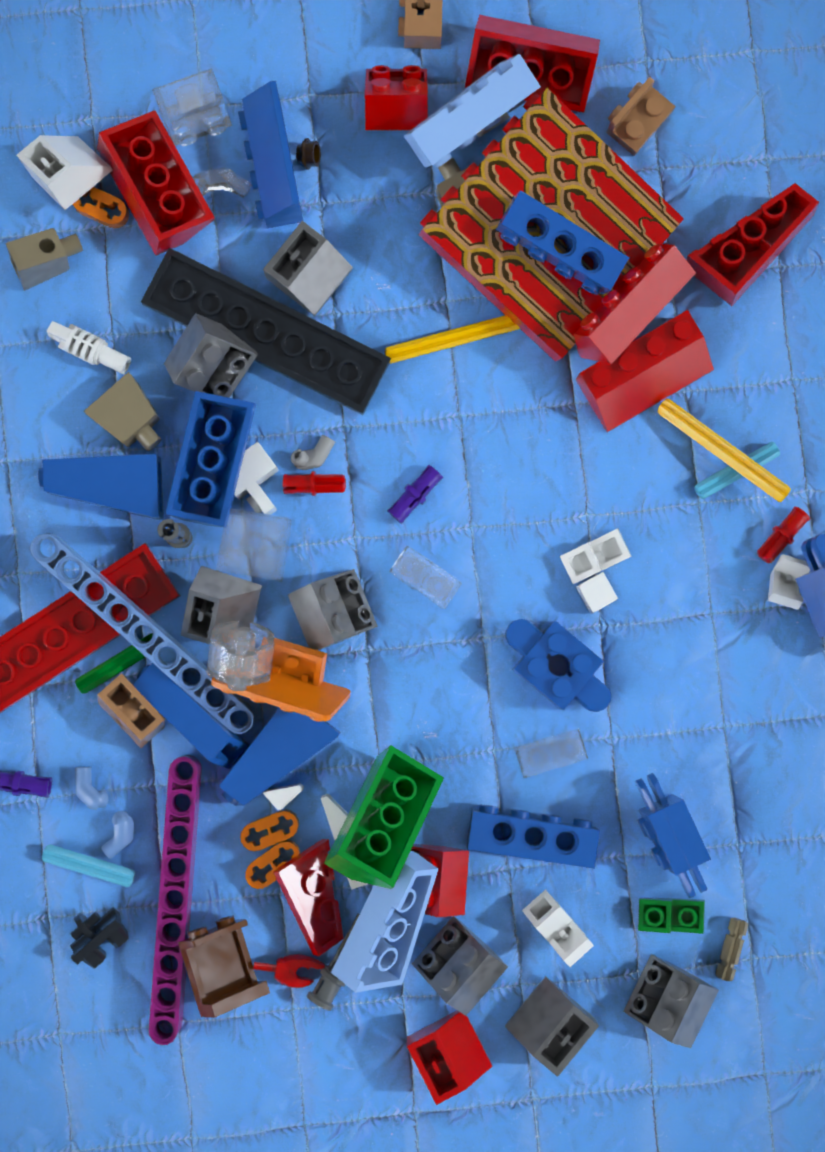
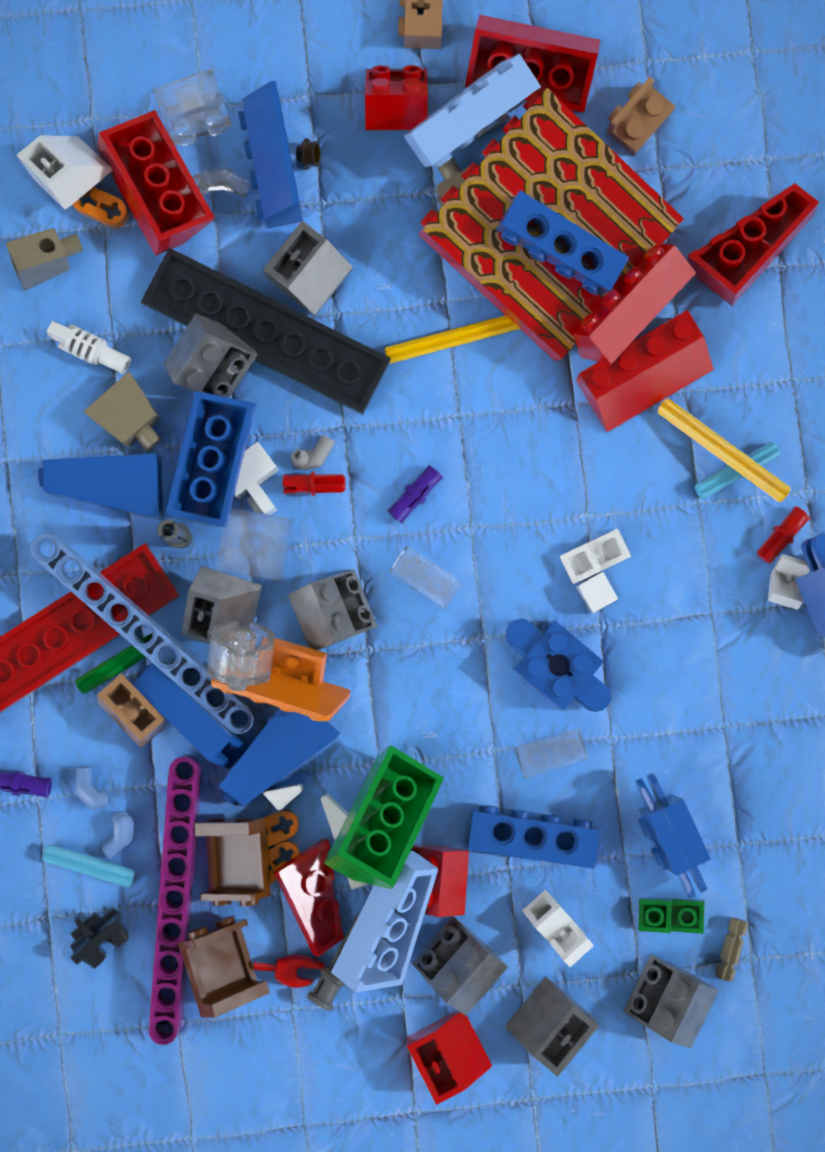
(236, 860): none -> panel

